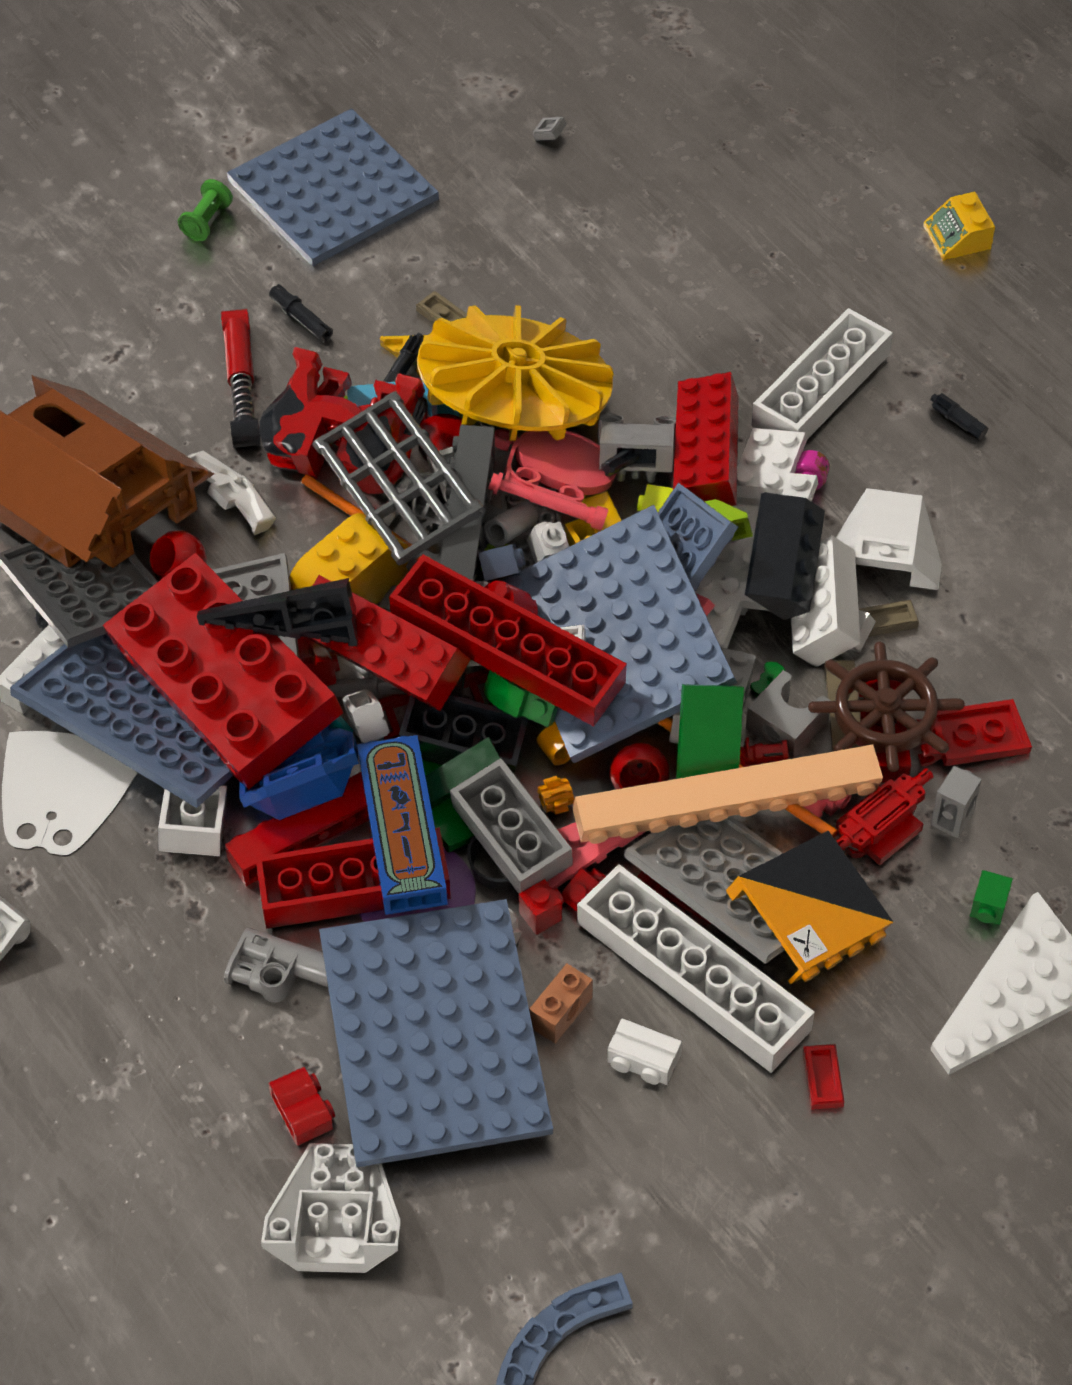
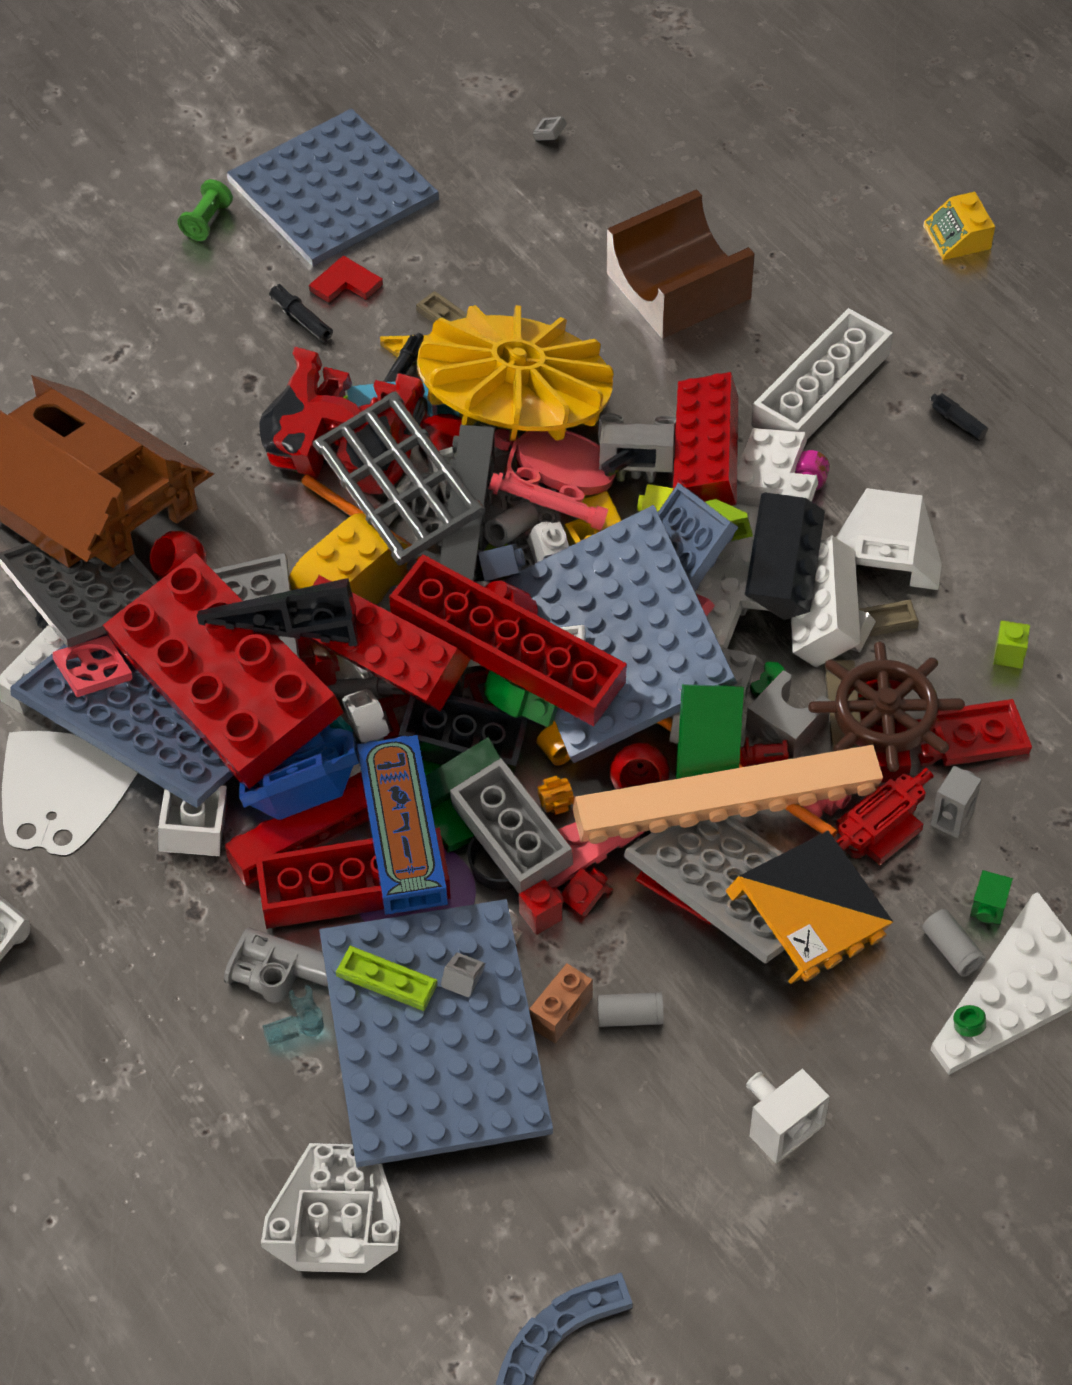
(83, 652): none -> coral piece
(233, 490): white plate -> none
(240, 377): piece -> none
(301, 1105): red brick -> none
(308, 1020): none -> clear light blue bar
(344, 275): none -> red tile
(386, 978): none -> lime tile
(462, 974): none -> light grey slope
(630, 1009): none -> light grey pin
(644, 1052): white brick -> none
(675, 266): none -> reddish brown piece
(695, 968): white brick -> none
(786, 1114): none -> white brick
(823, 1076): red tile -> none
(953, 942): none -> light grey pin
(969, 1020): none -> green tile
(1011, 644): none -> lime brick

